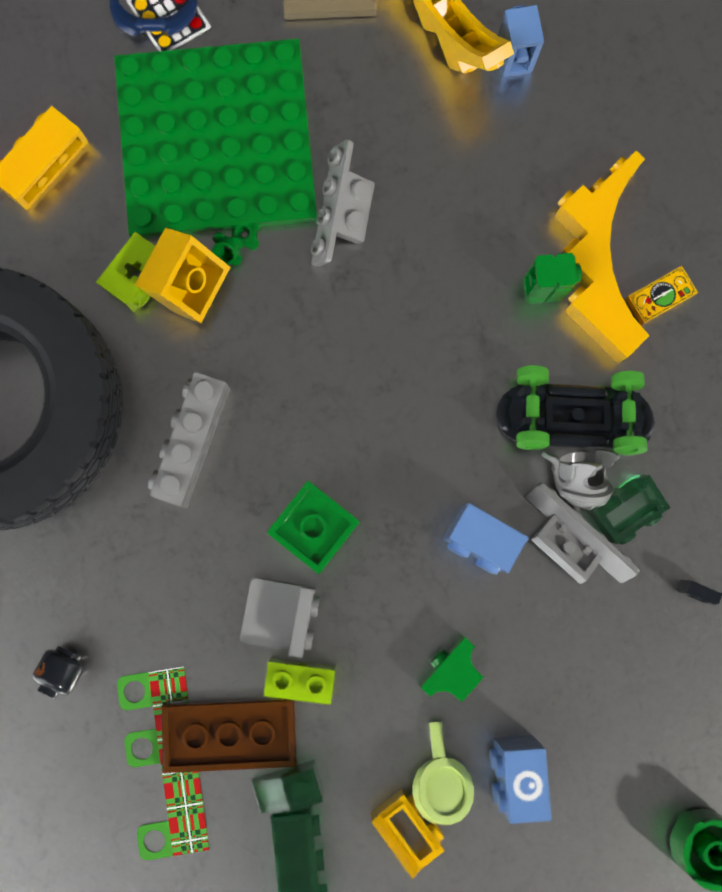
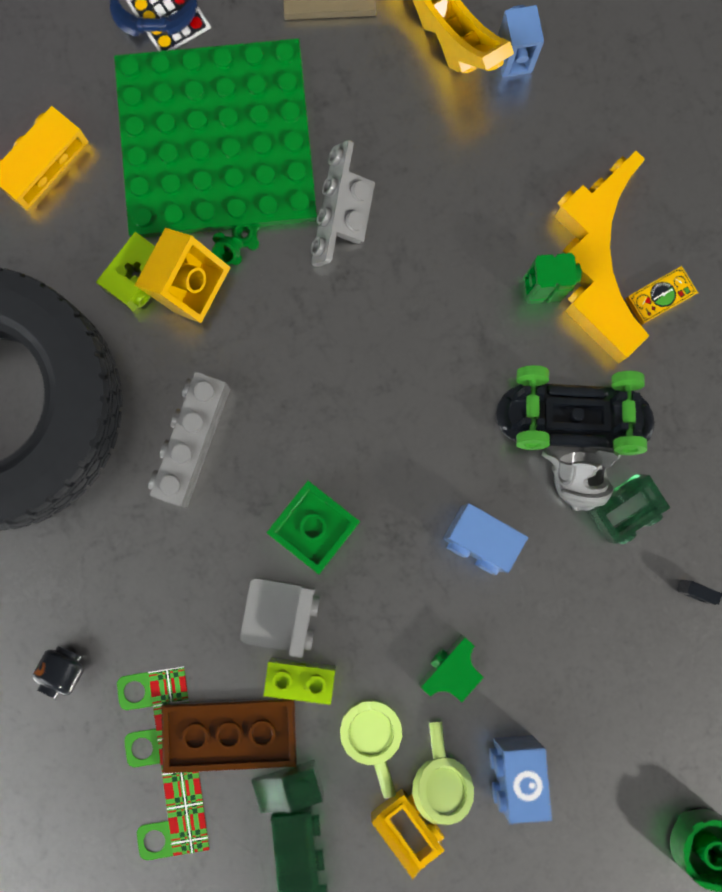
(371, 737): none -> yellowish green piece
(574, 541): light grey bracket -> none

